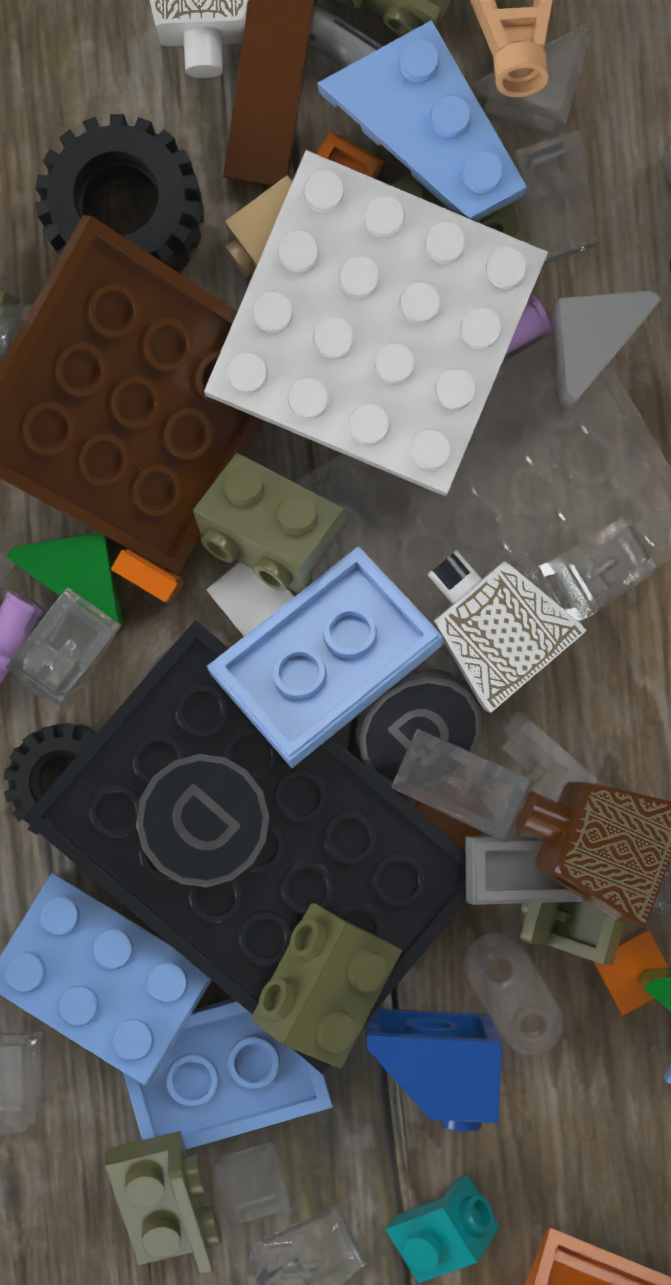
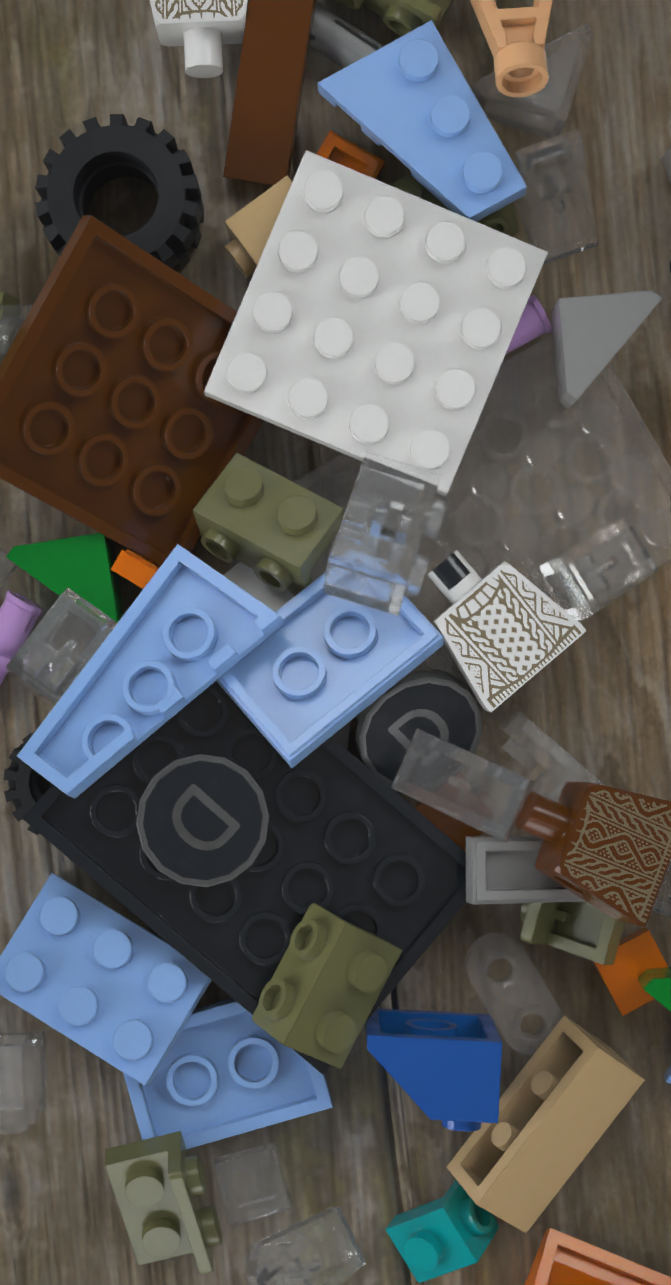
(152, 664): none -> light blue wing
(393, 501): none -> clear brick
(545, 1125): none -> tan brick

